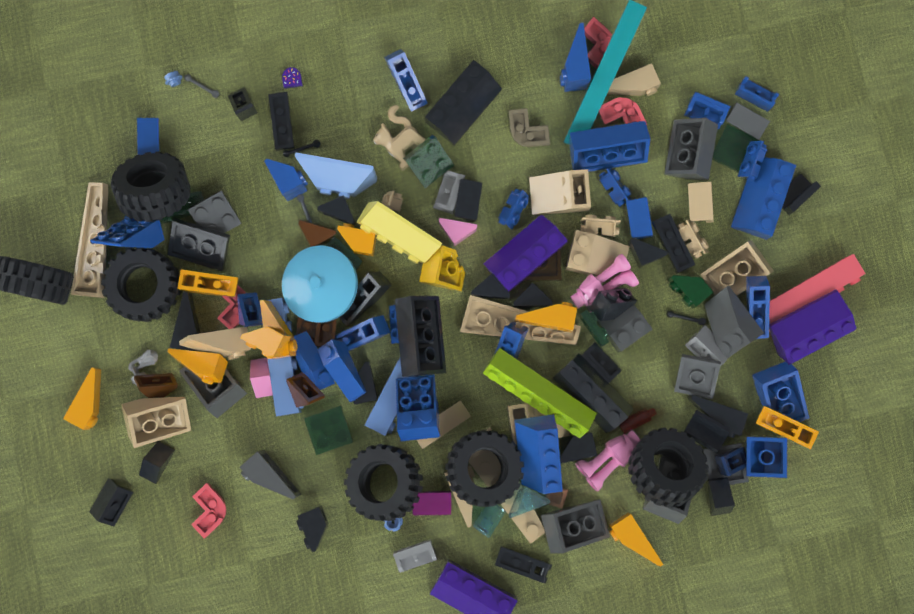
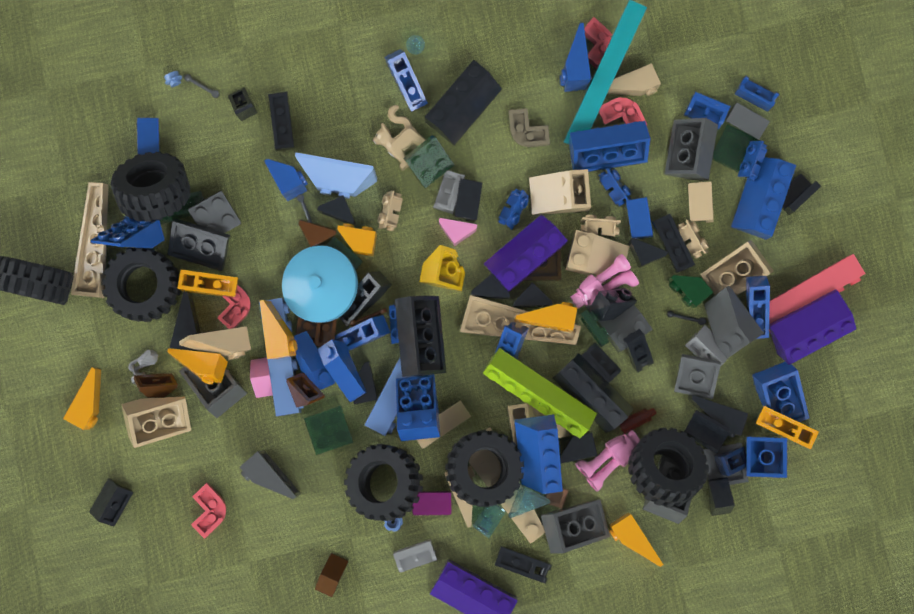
(156, 462): black slope -> none
(249, 310): blue slope -> none
(268, 339): light orange slope -> none
(291, 78): dark purple tile -> none
(314, 526): black slope -> none
(316, 143): black hinge -> none
(331, 575): none -> reddish brown slope
(354, 322): none -> reddish brown hinge
(398, 232): light yellow slope -> none
(415, 44): none -> clear light blue tile
(638, 350): none -> black plate

